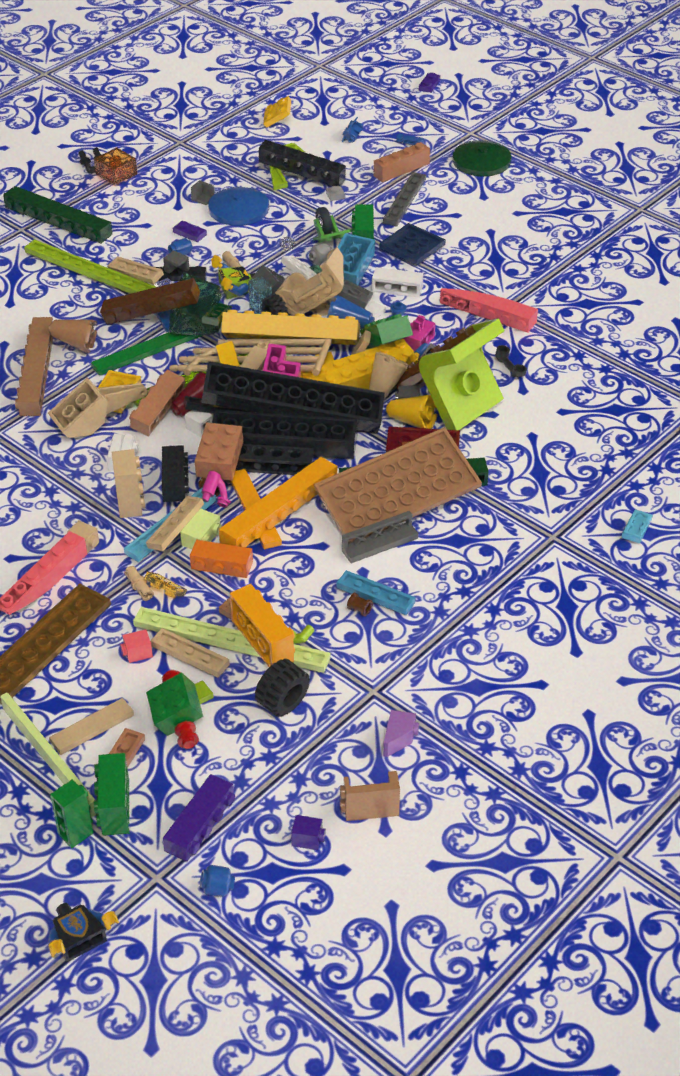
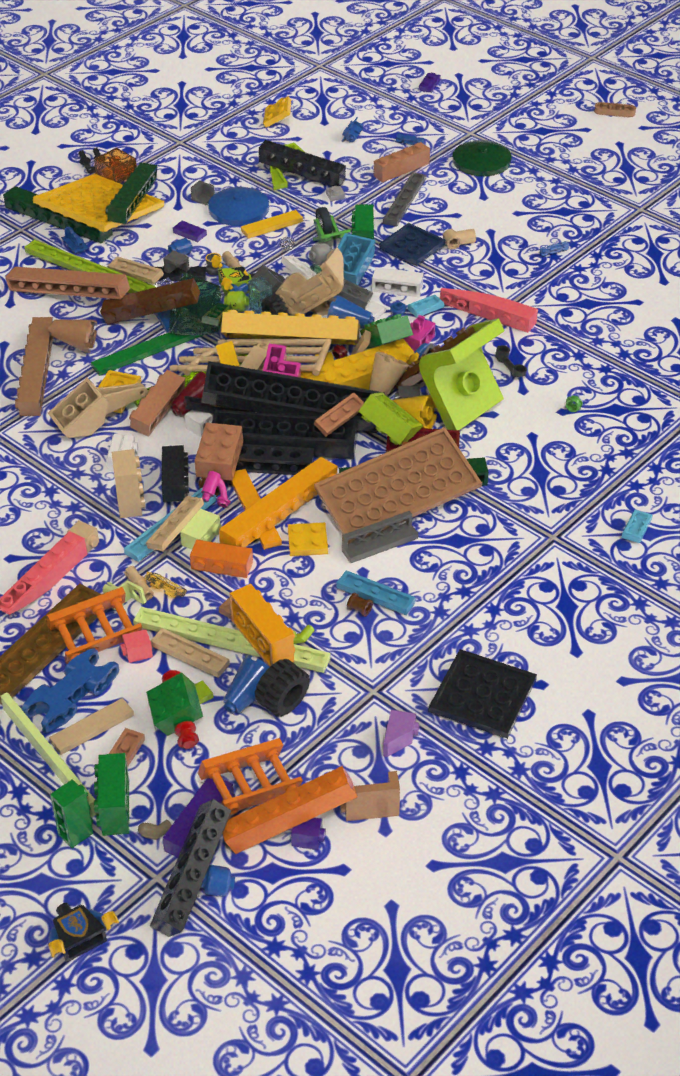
(61, 699): none -> blue piece
(68, 282): none -> nougat brick
(73, 241): none -> blue hinge
(87, 201): none -> yellow plate
(92, 606): none -> orange fence
(129, 590): none -> yellowish green bracket
(132, 193): none -> dark green brick
(154, 831): none -> dark tan arm
(190, 868): none -> black brick
(209, 268): none -> dark grey wheel
(237, 300): none -> lime head
(243, 687): none -> blue cone
(250, 757): none -> orange fence
(271, 224): none -> yellow tile
(289, 810): none -> orange brick
(307, 539): none -> yellow plate
(339, 352): none -> dark red plate
(339, 414): none -> nougat plate
(389, 418): none -> lime slope
(425, 305): none -> medium azure plate
(457, 238): none -> tan piece
(483, 693): none -> black plate
(554, 248): none -> blue axle
(572, 407): none -> bright green plate
(615, 109): none -> medium nougat beam

